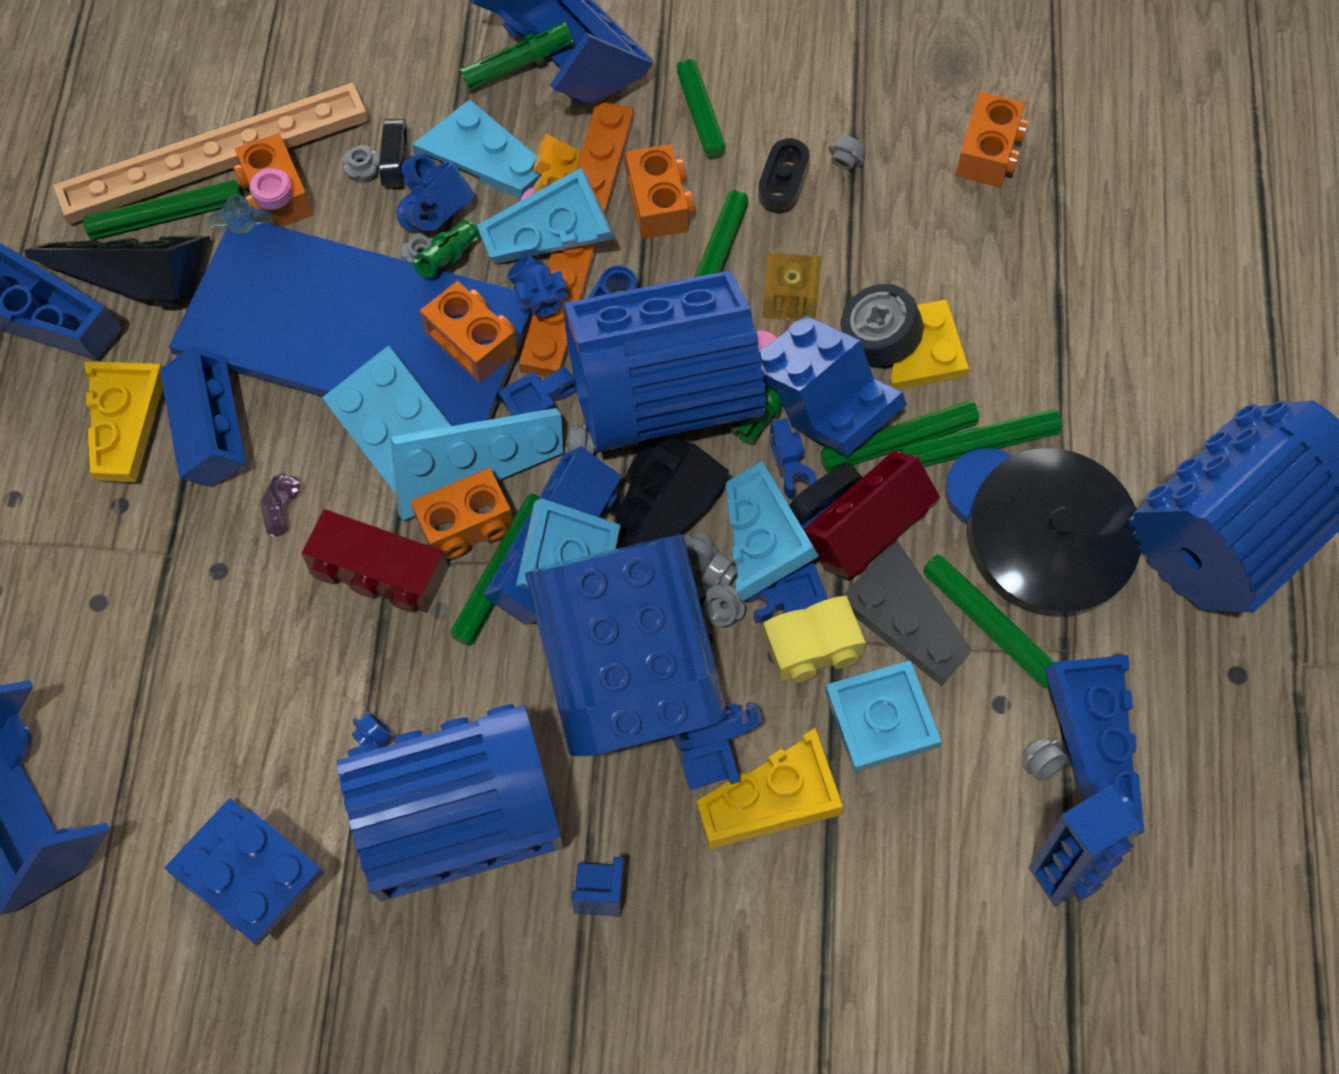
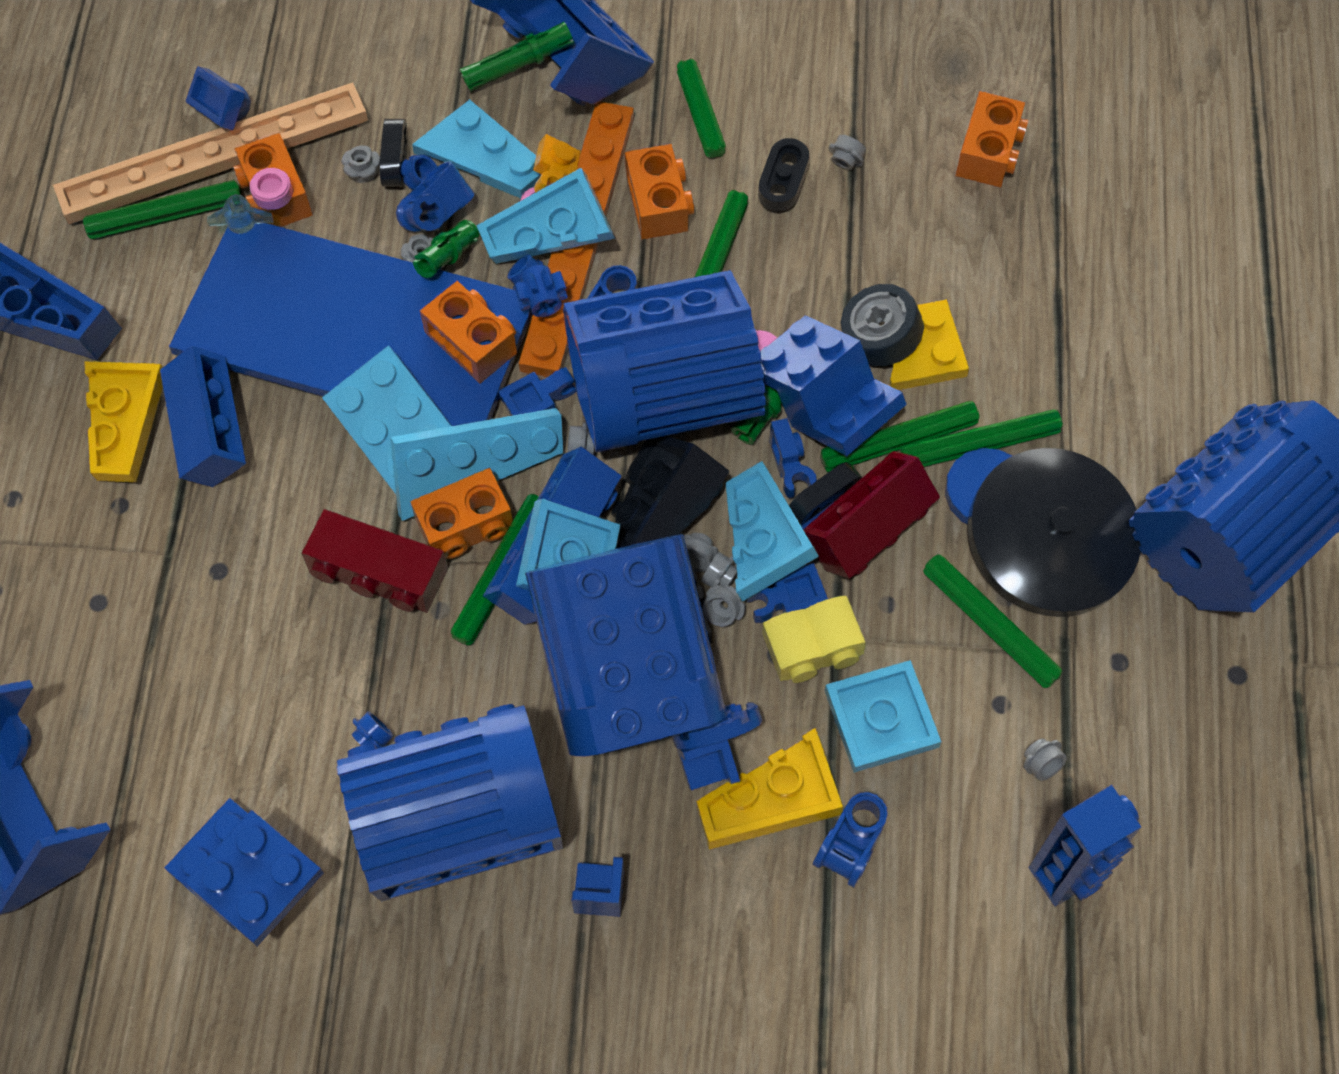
(142, 270): black wedge -> none
(218, 98): none -> blue tile
(273, 500): clear purple arm -> none
(791, 286): clear yellow piece -> none
(850, 845): none -> blue piece
(907, 615): dark grey wing -> none
(1095, 724): blue wing -> none

